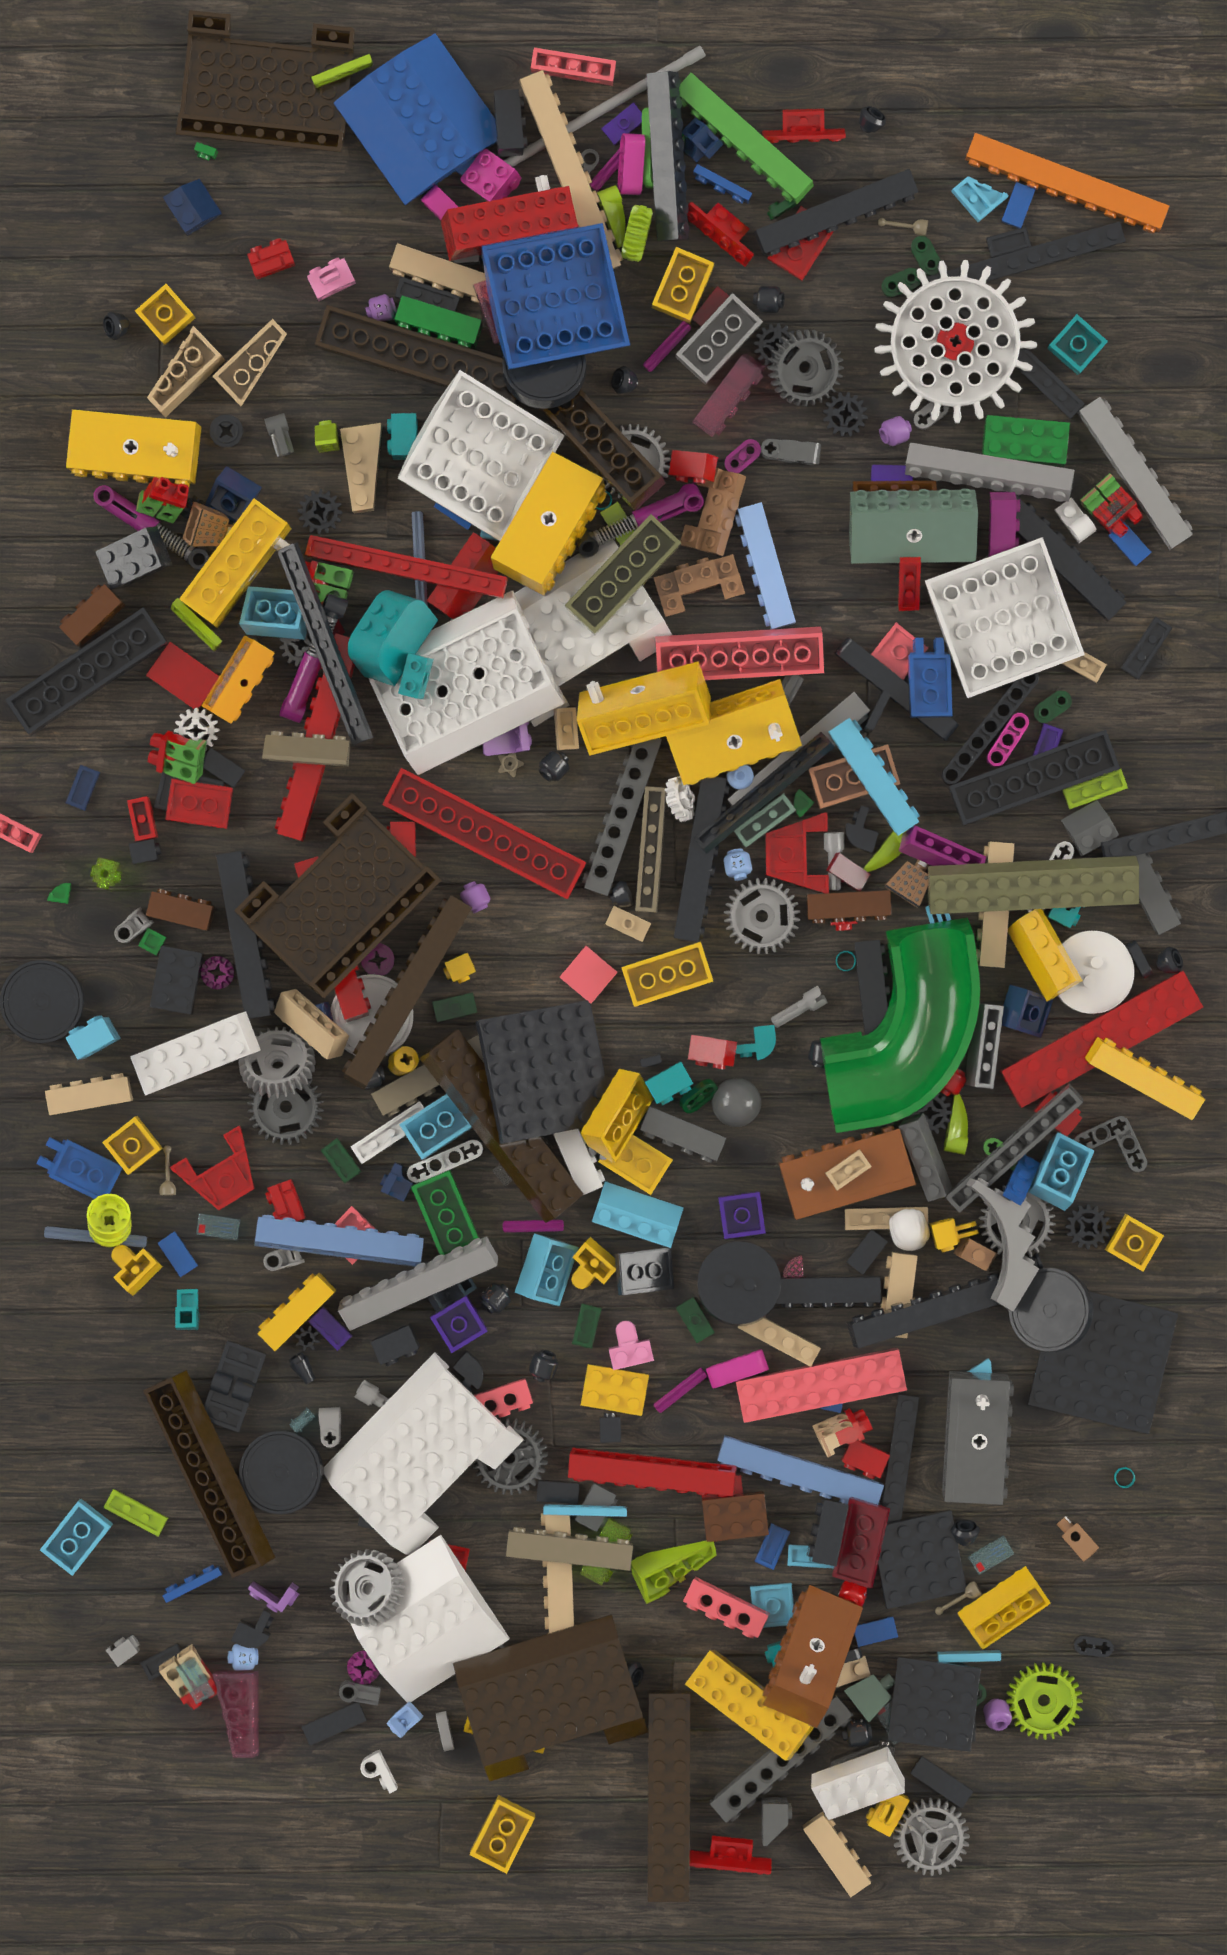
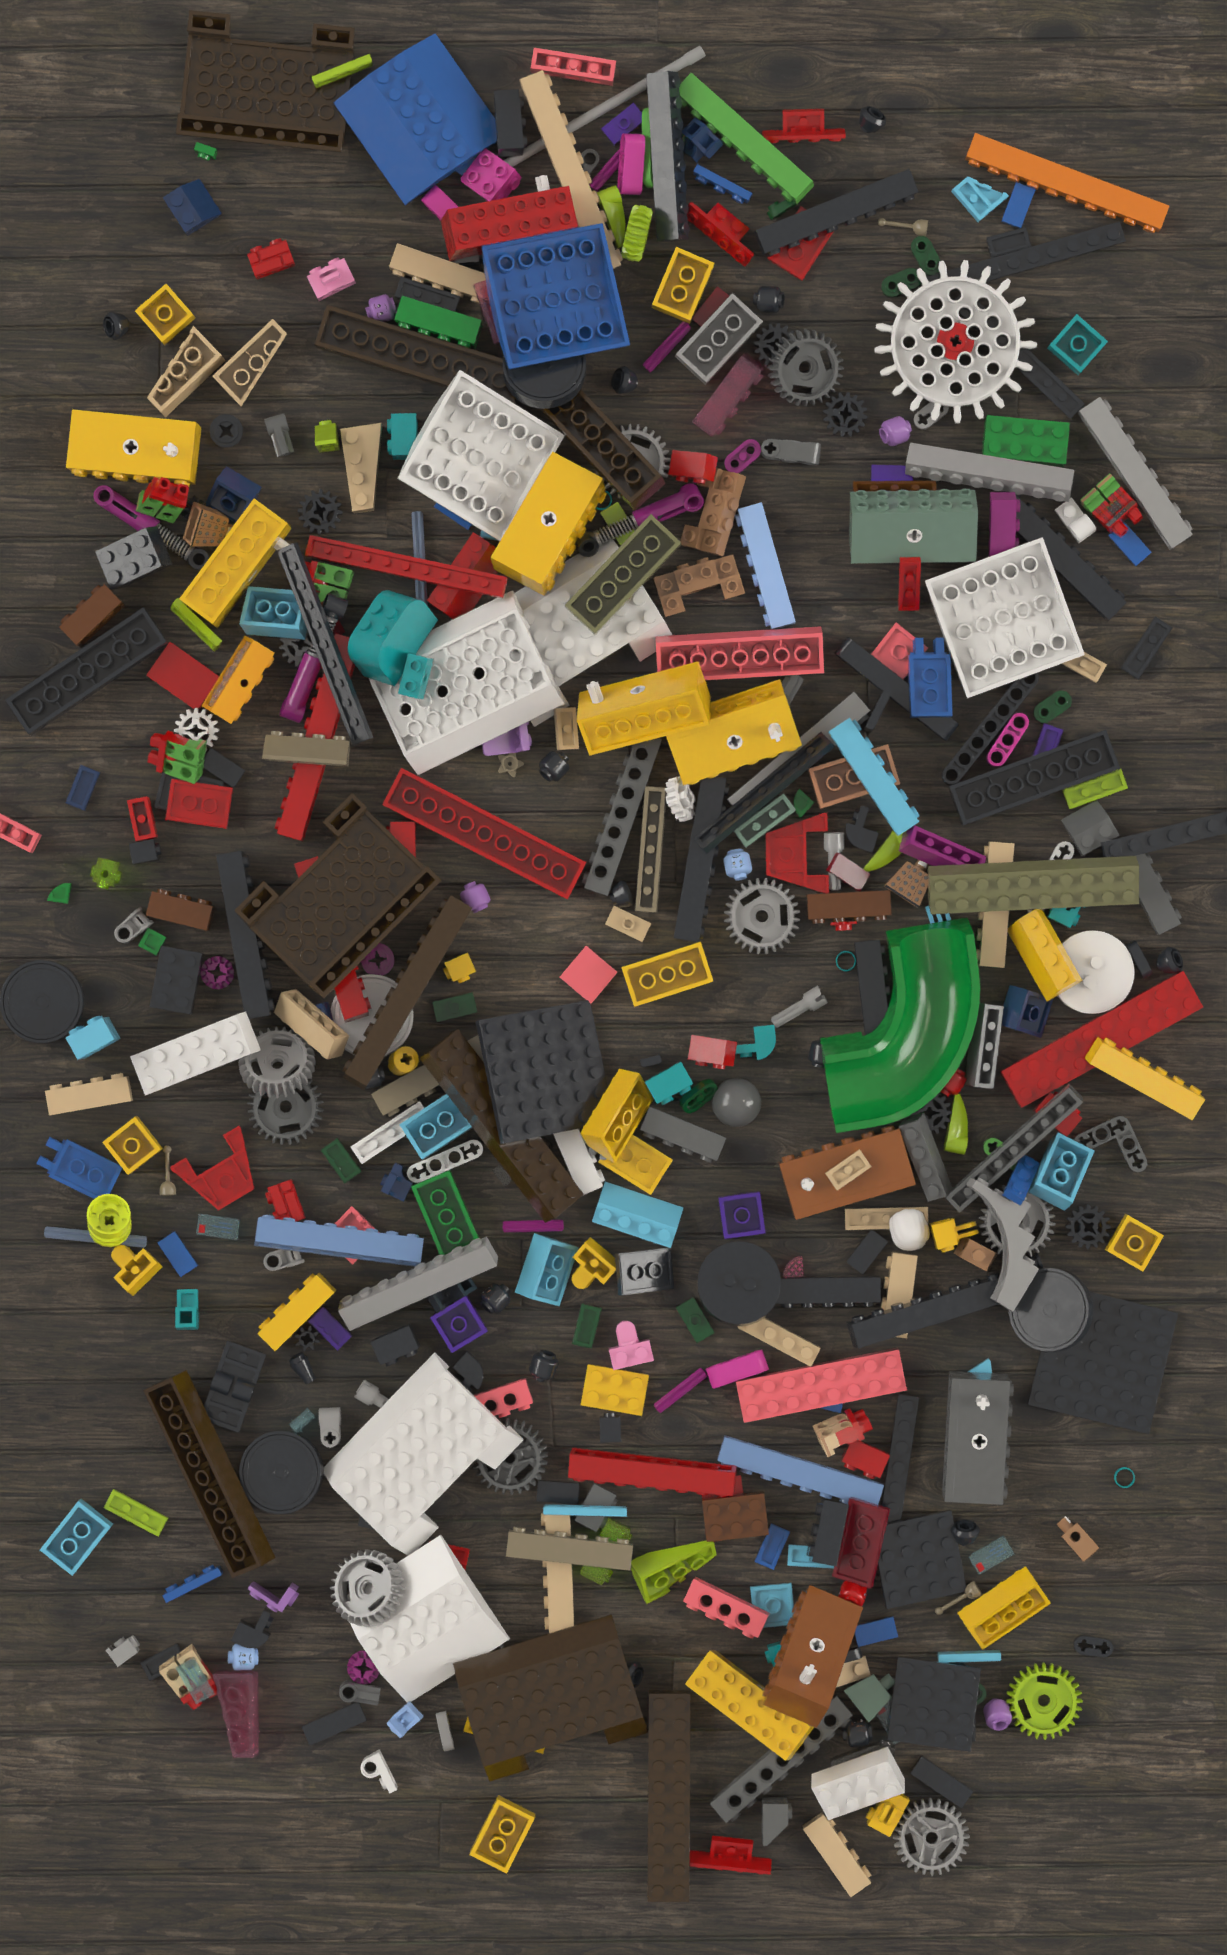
(741, 777): light blue head -> none

